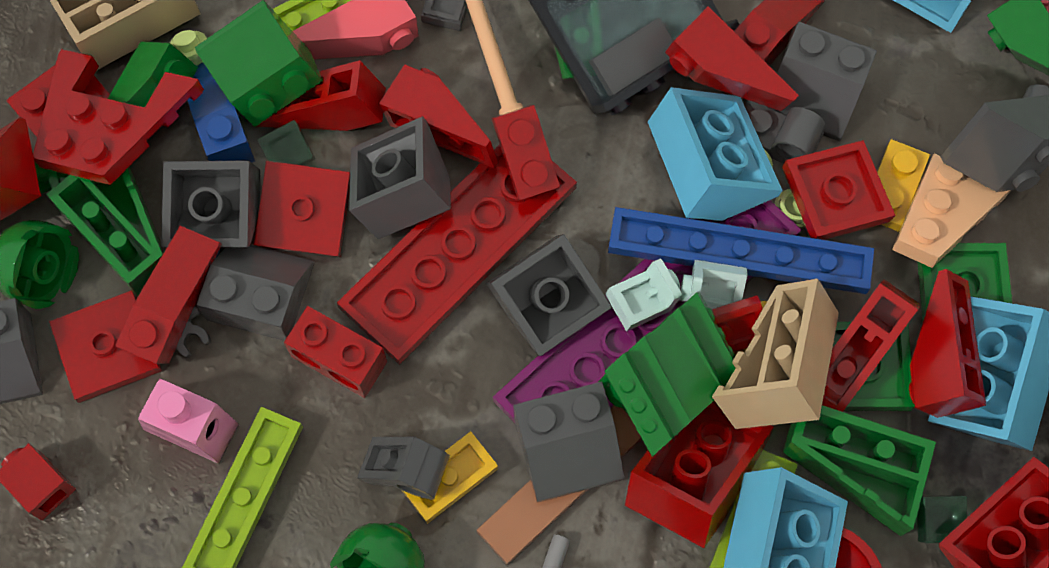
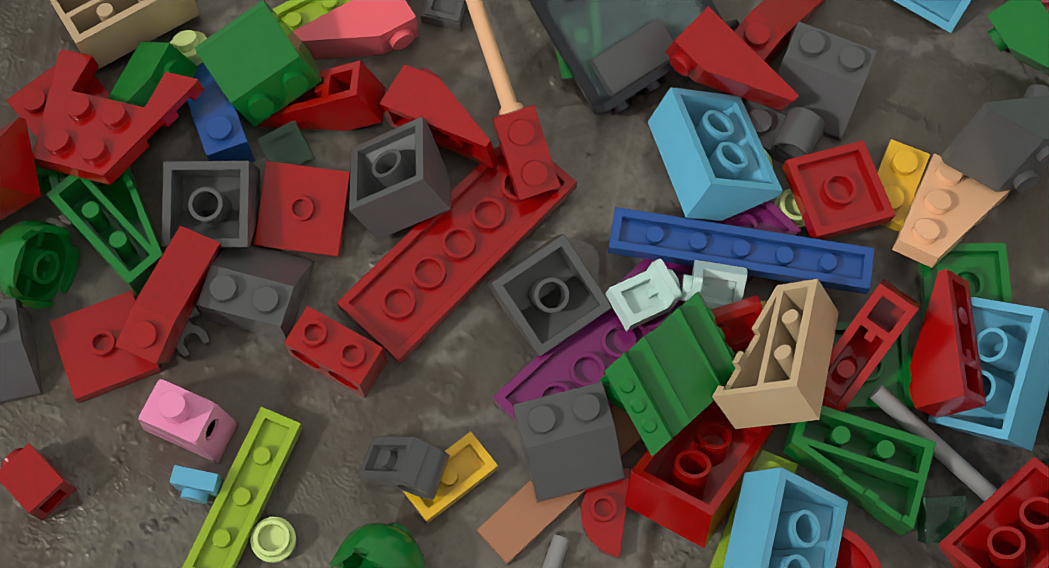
(196, 484): none -> medium azure plate
(273, 539): none -> yellowish green plate
(604, 515): none -> red plate
(942, 450): none -> light grey bar

